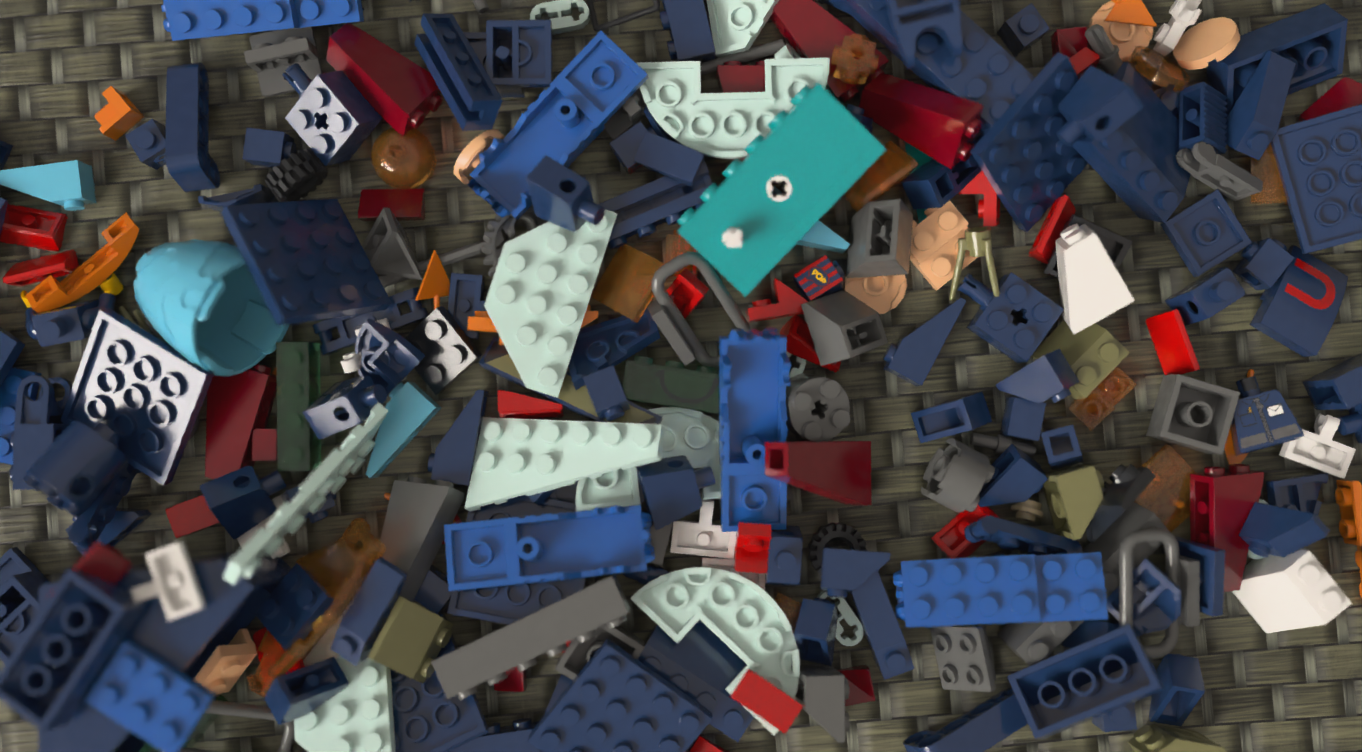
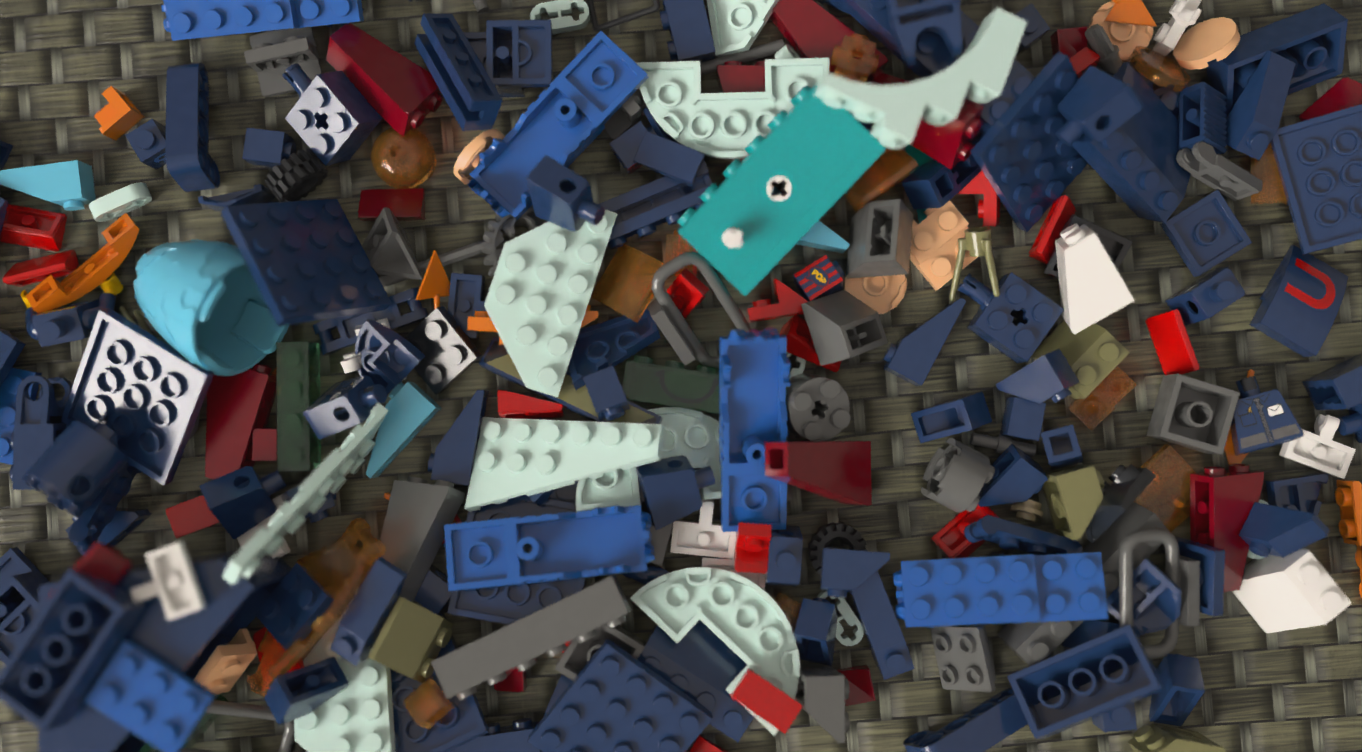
(120, 202): none -> light aqua beam
(427, 704): none -> clear orange brick
(899, 107): none -> light aqua arch
(1263, 263): dark blue brick -> none

